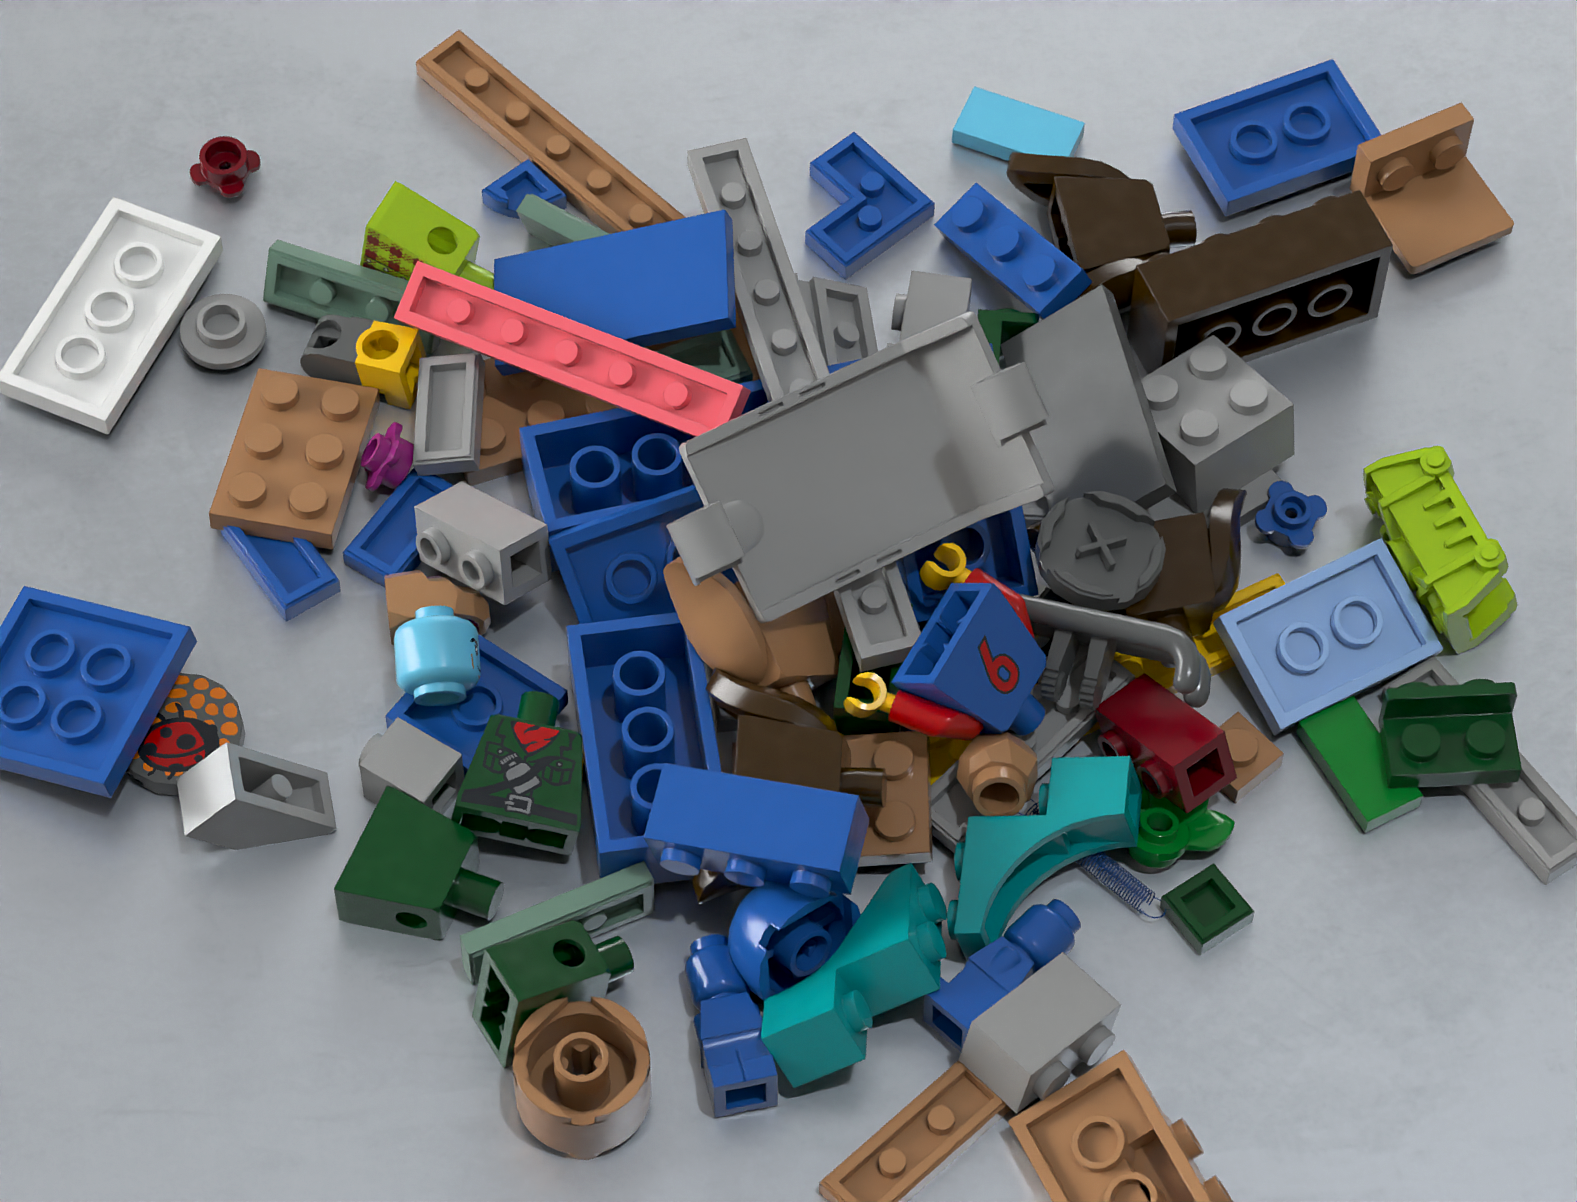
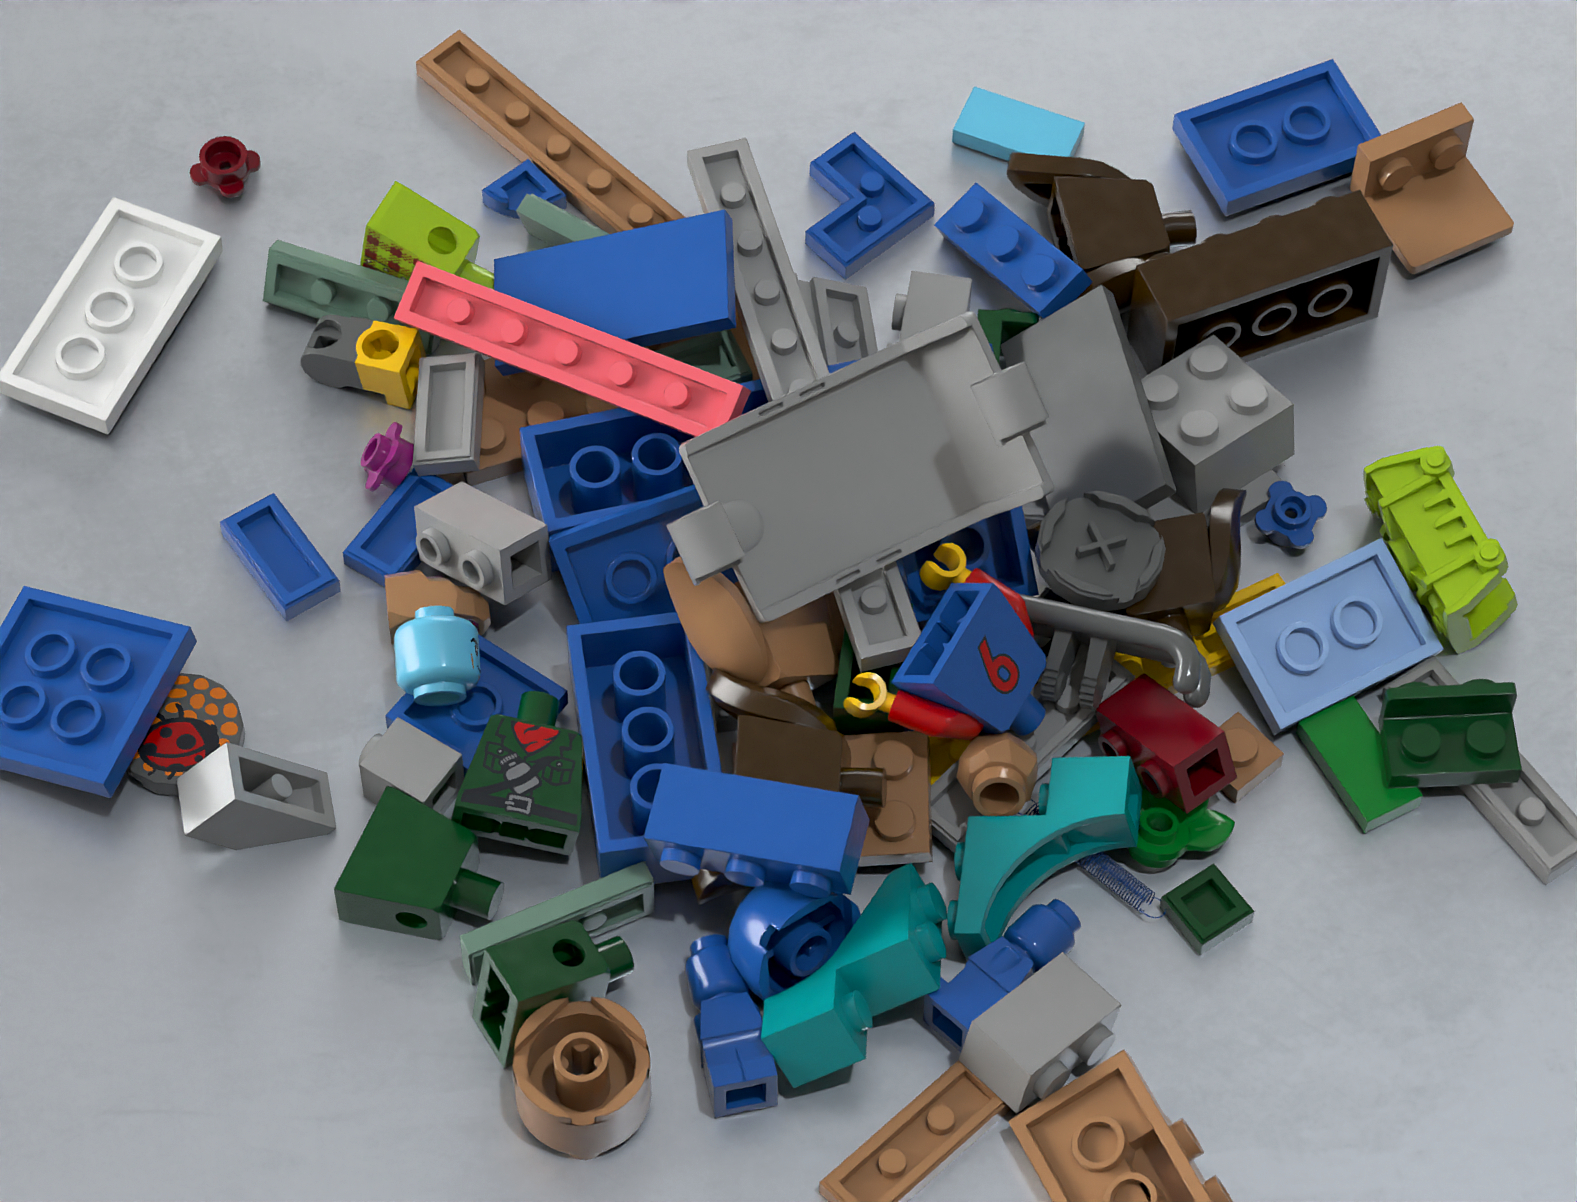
(223, 331): light grey piece -> none
(295, 458): medium nougat plate -> none

